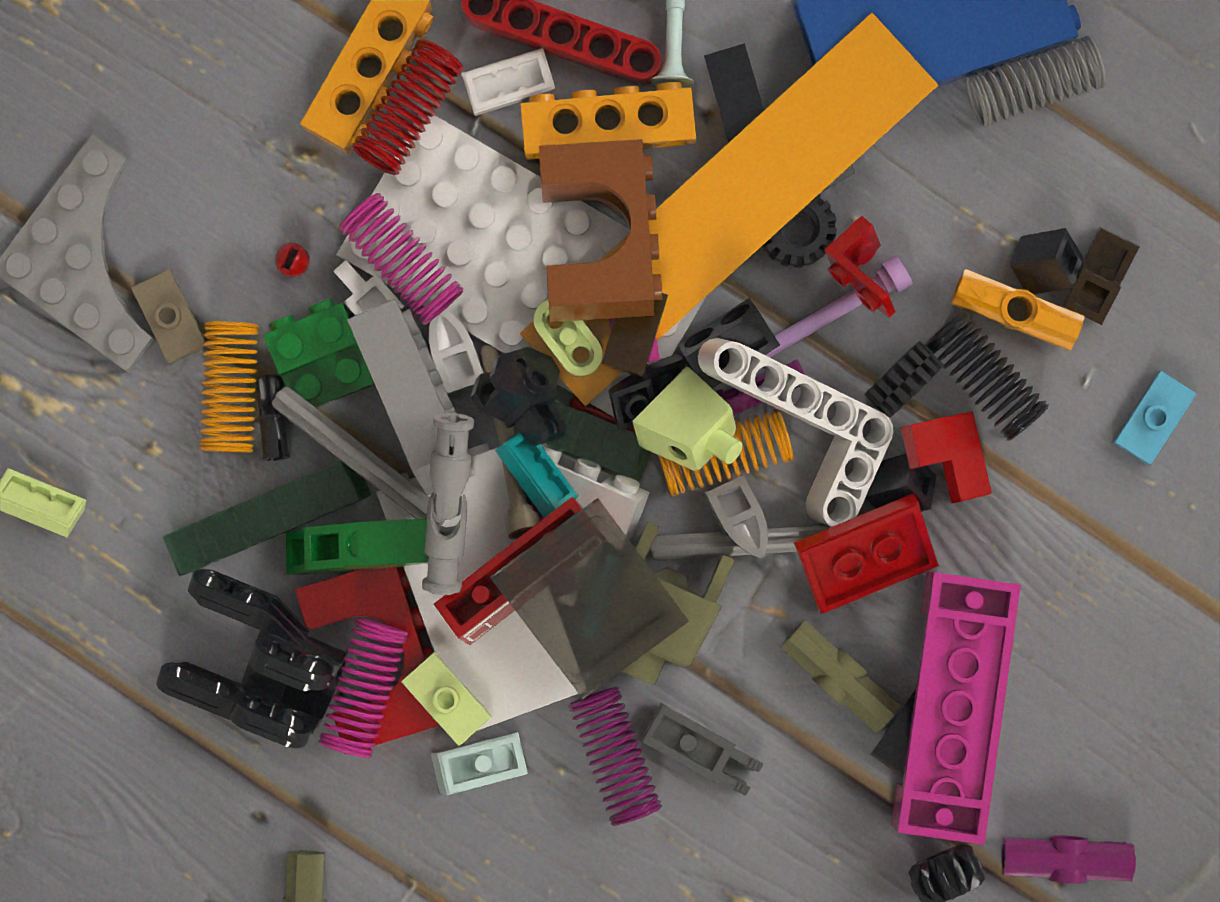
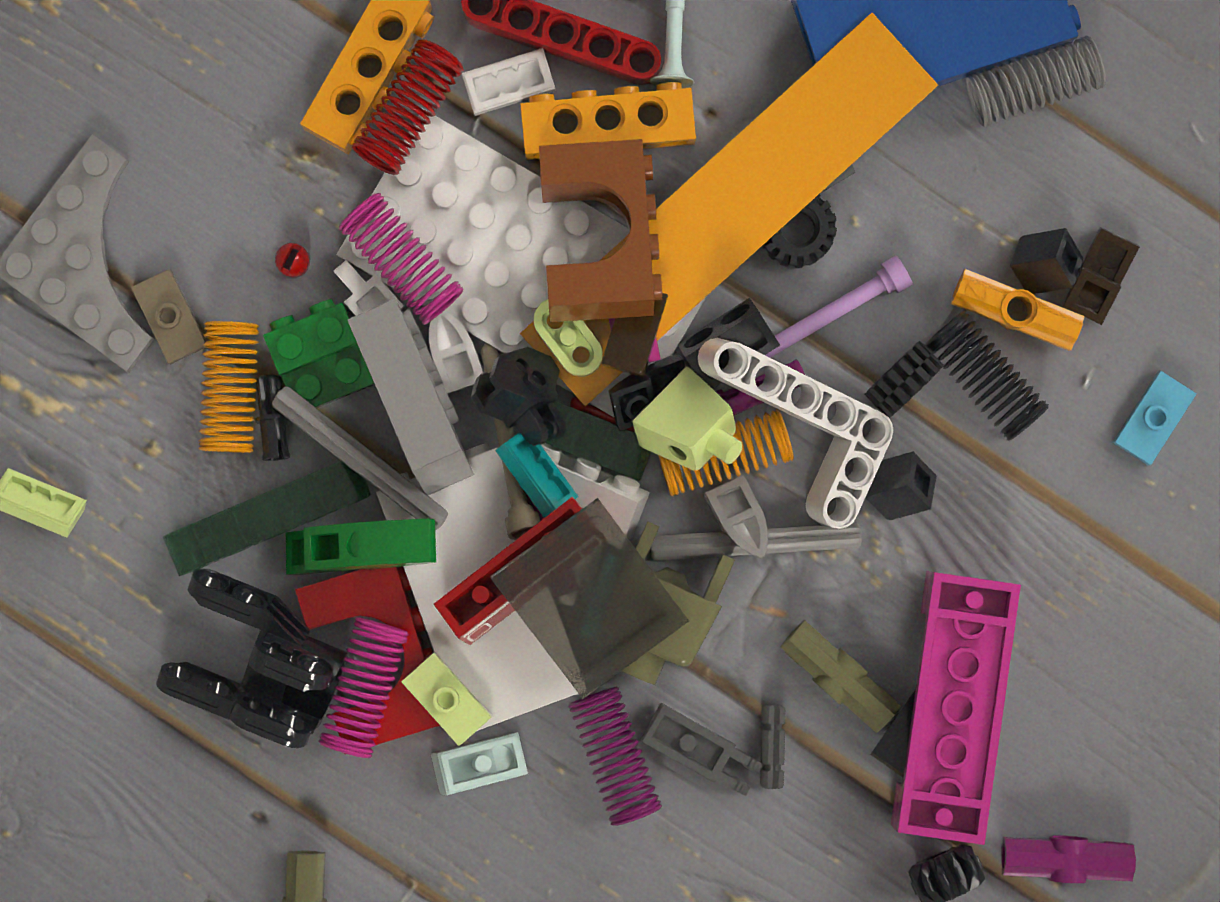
(449, 473): light grey piece -> none
(734, 88): black slope -> none
(772, 746): none -> dark grey axle
(849, 251): red bracket -> none
(866, 553): red tile -> none
(958, 447): red tile -> none

